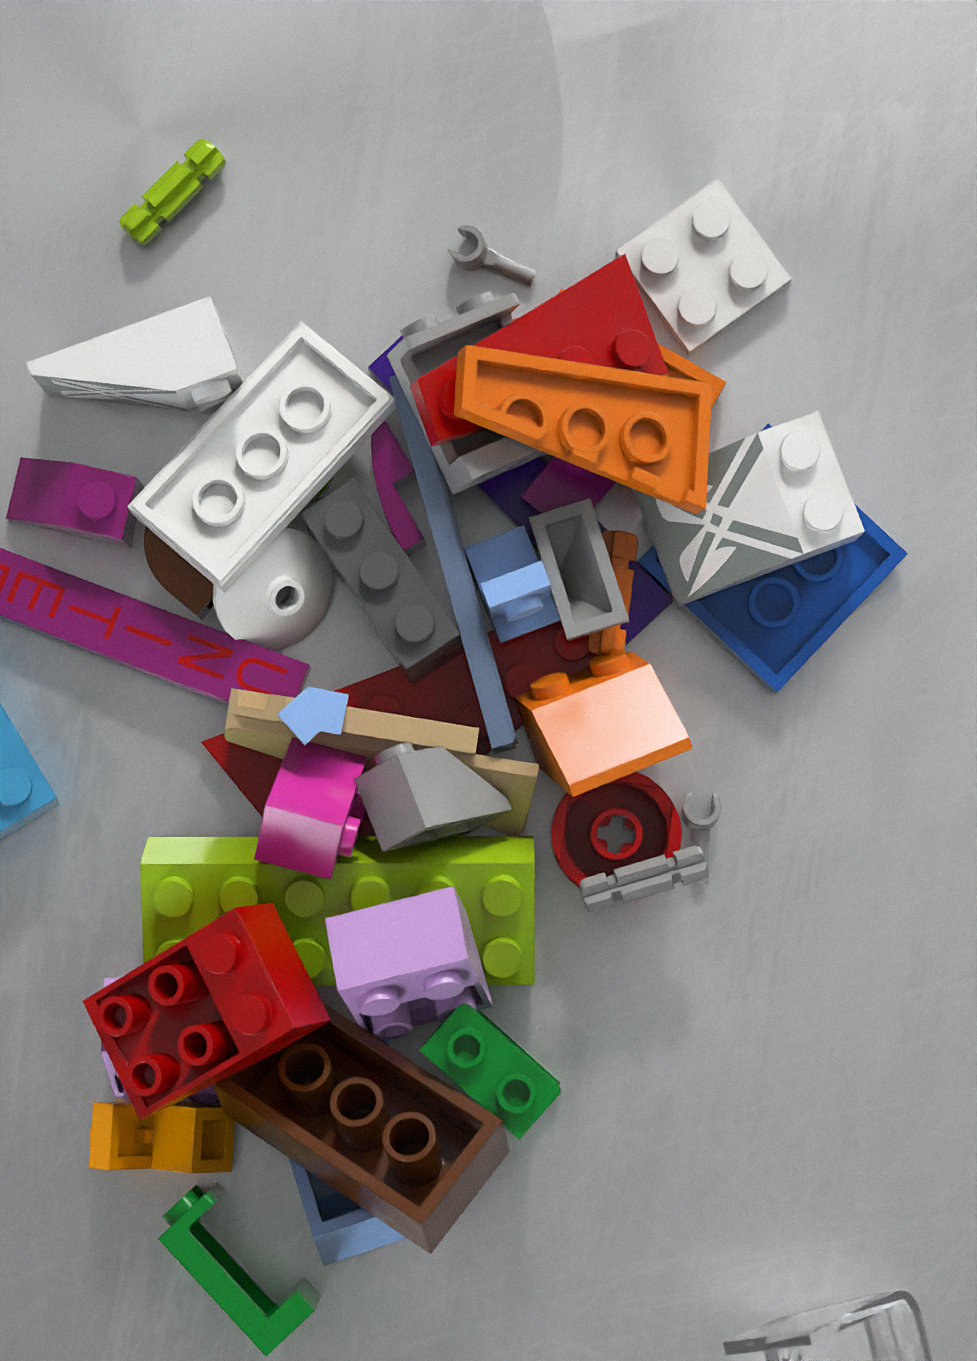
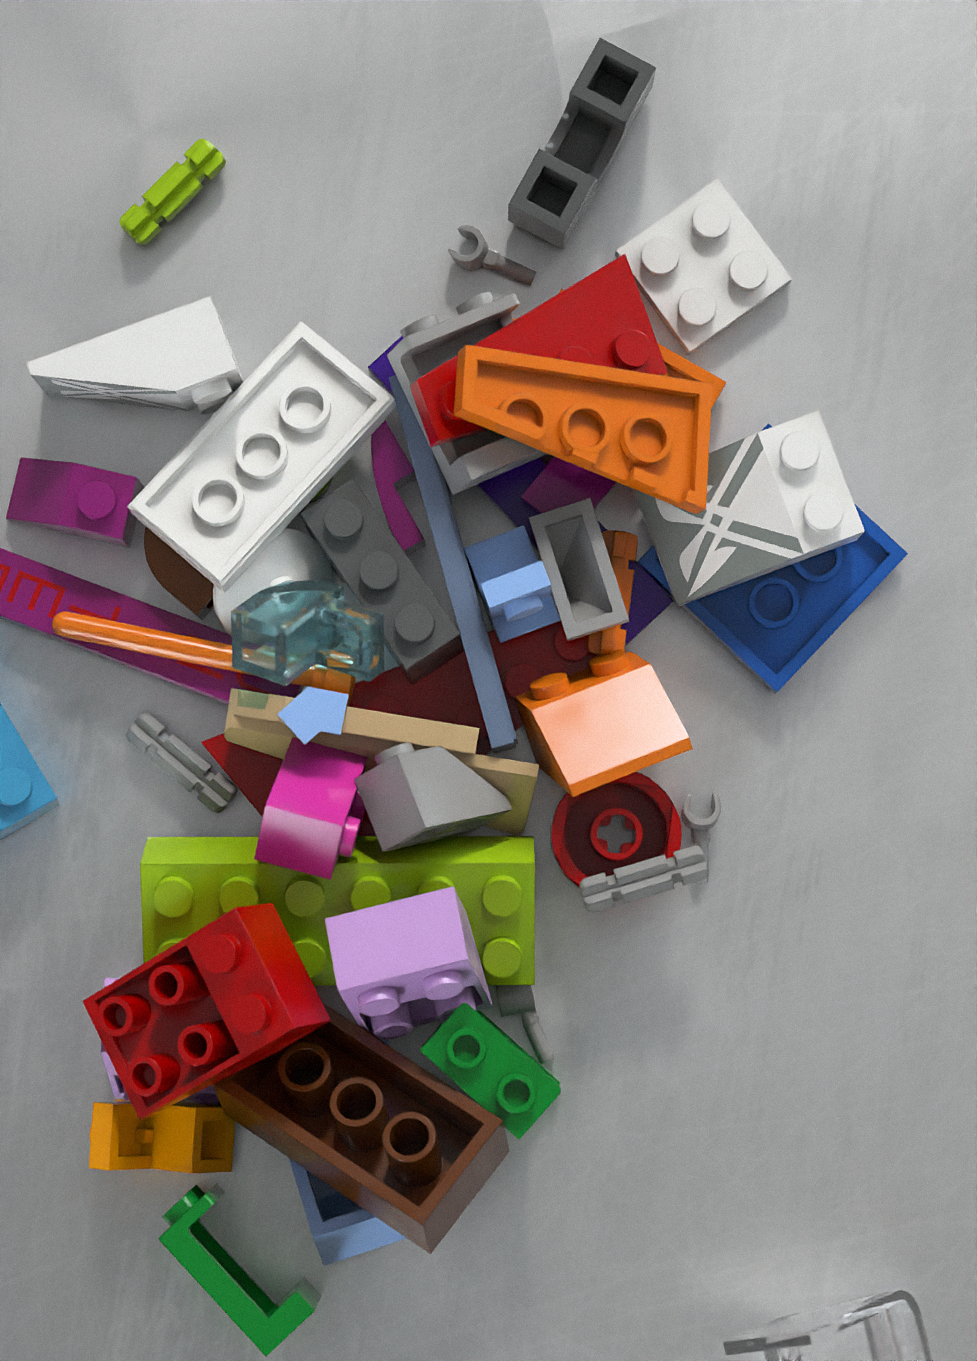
(181, 648): none -> orange piece
(181, 762): none -> light grey axle
(302, 625): none -> clear light blue brick
(520, 1000): none -> light grey hand
(582, 145): none -> dark grey arch

